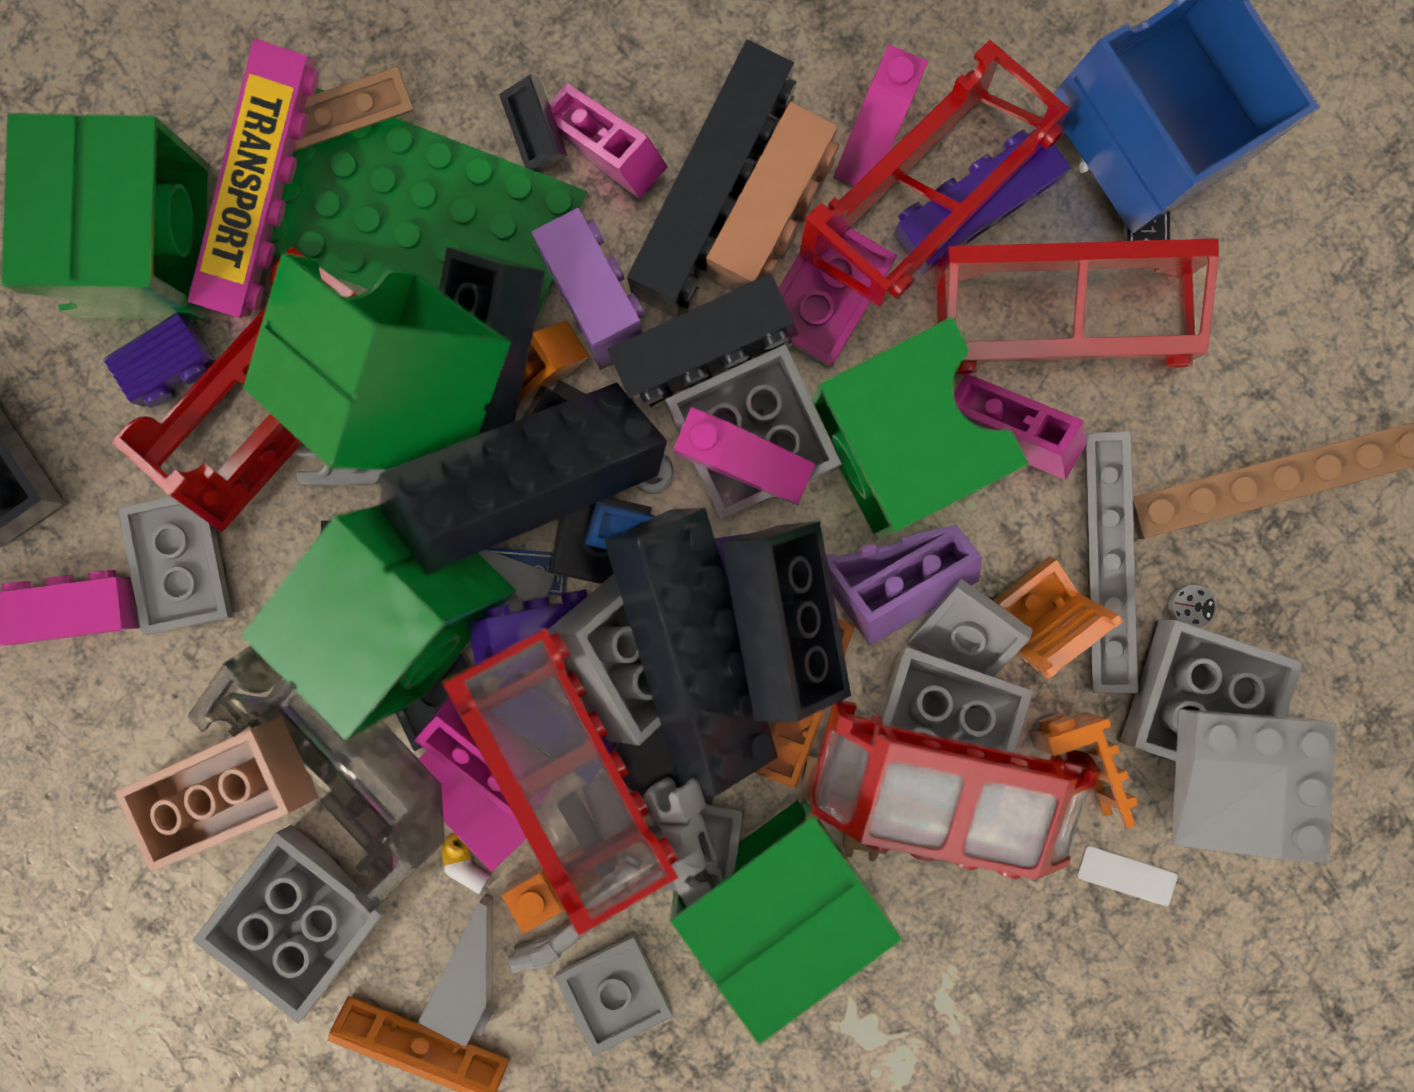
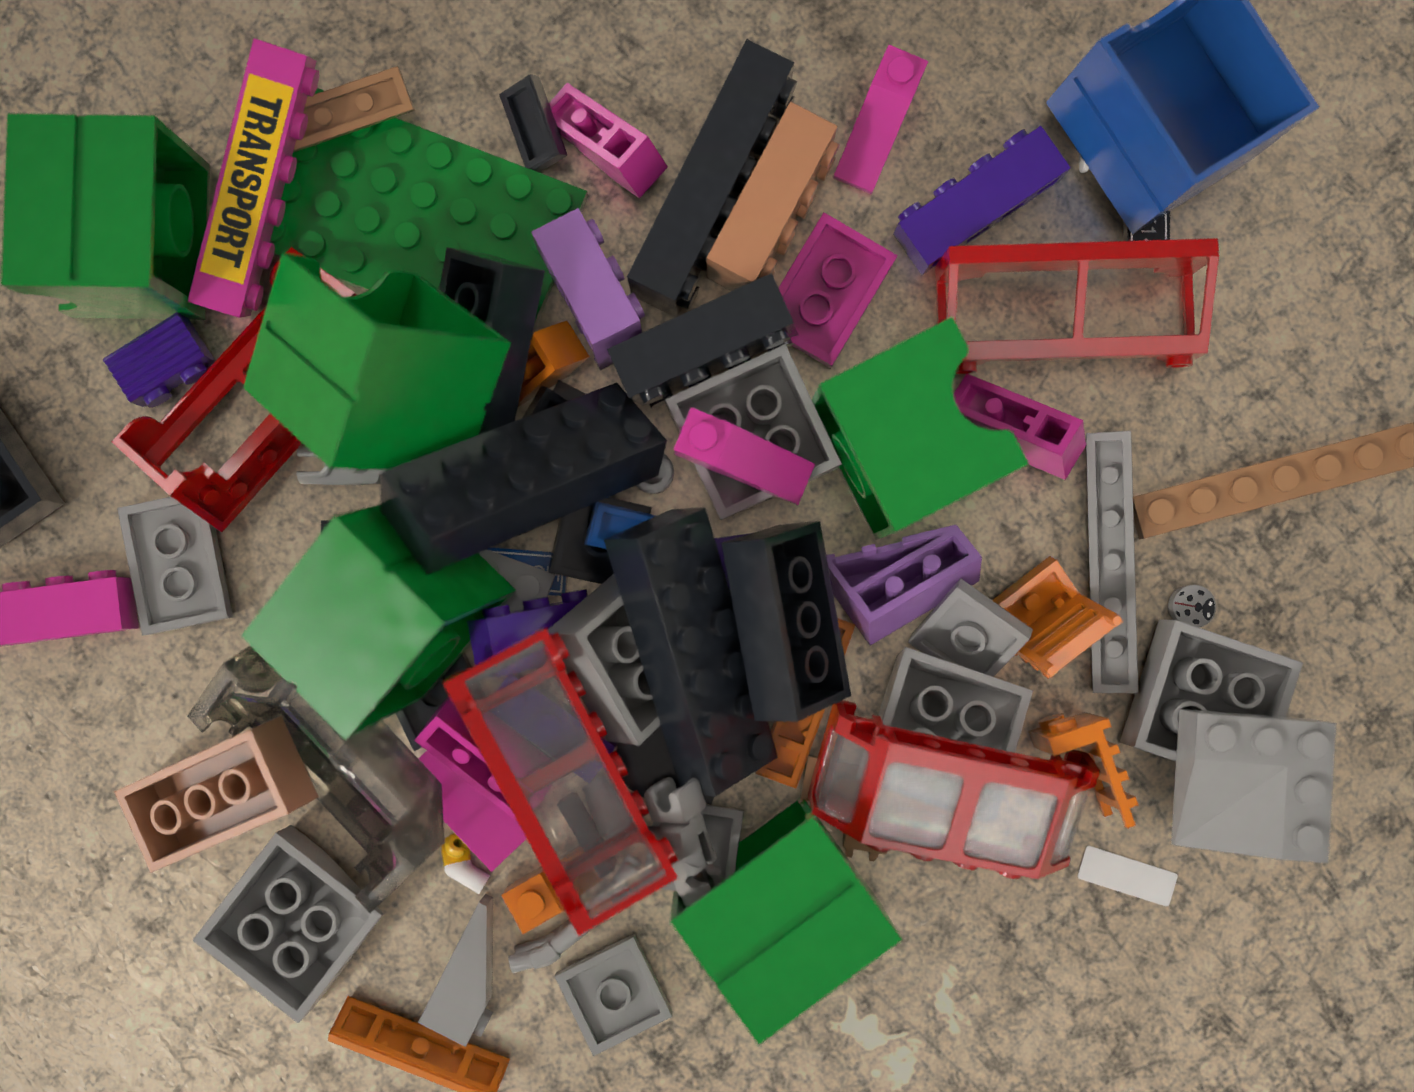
(826, 225): red windscreen -> none

